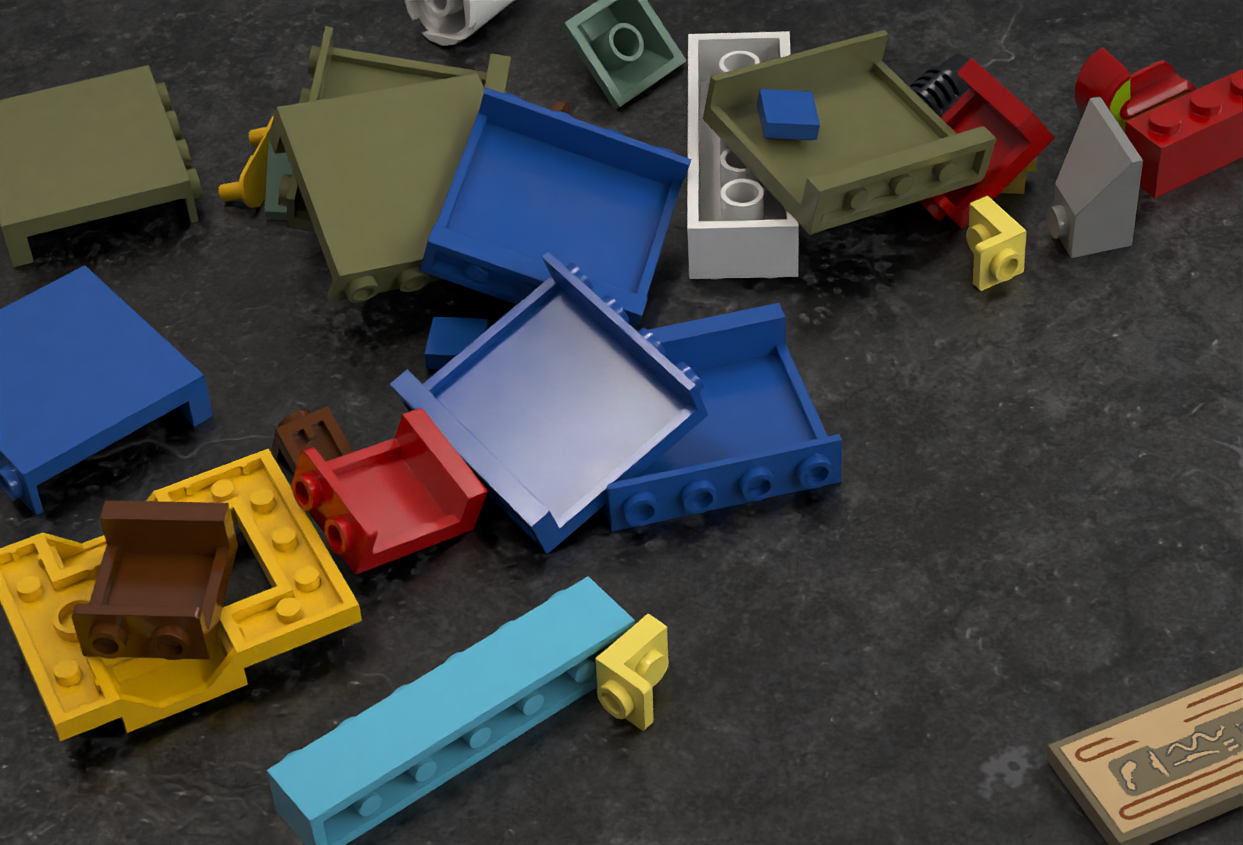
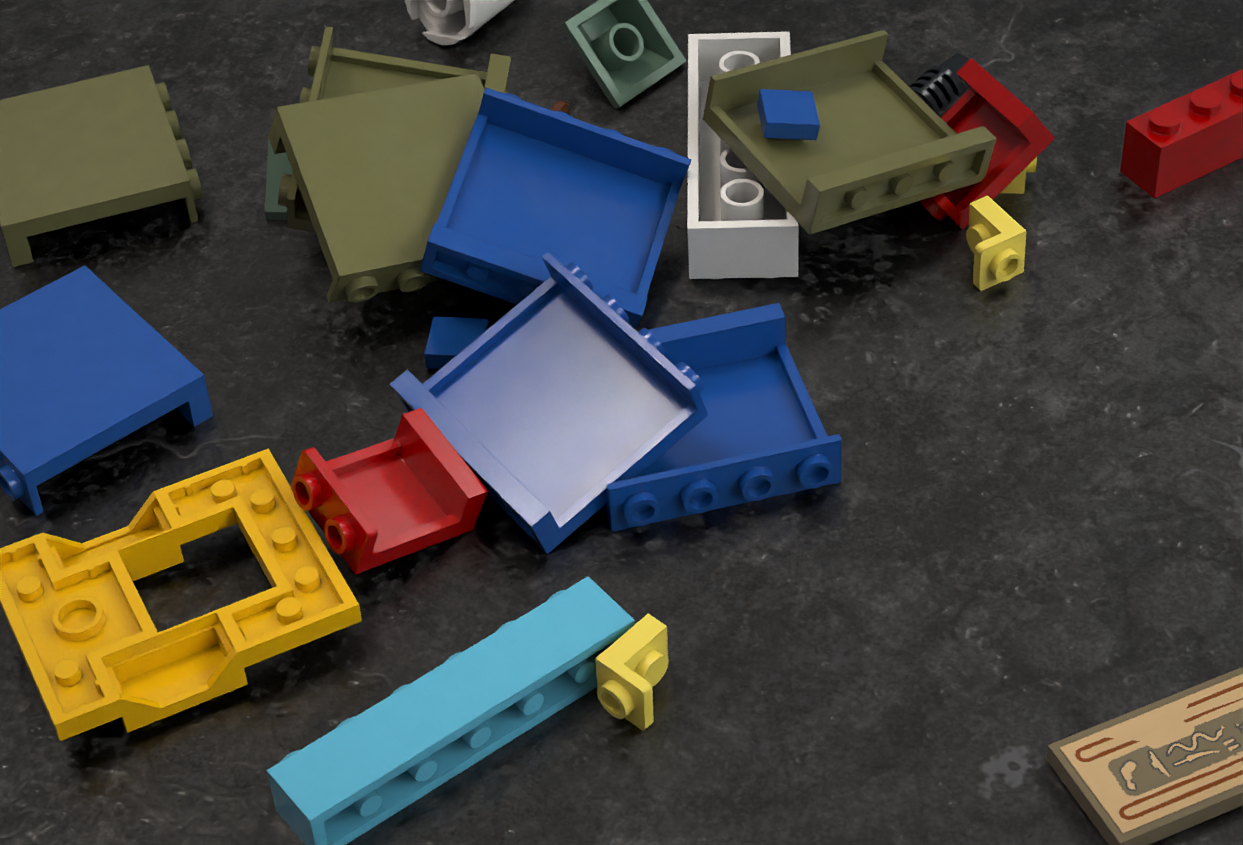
(158, 580): reddish brown panel -> none
(252, 180): yellow piece -> none
(308, 430): reddish brown bracket -> none
(1096, 186): light grey slope -> none
(1126, 93): red animal -> none

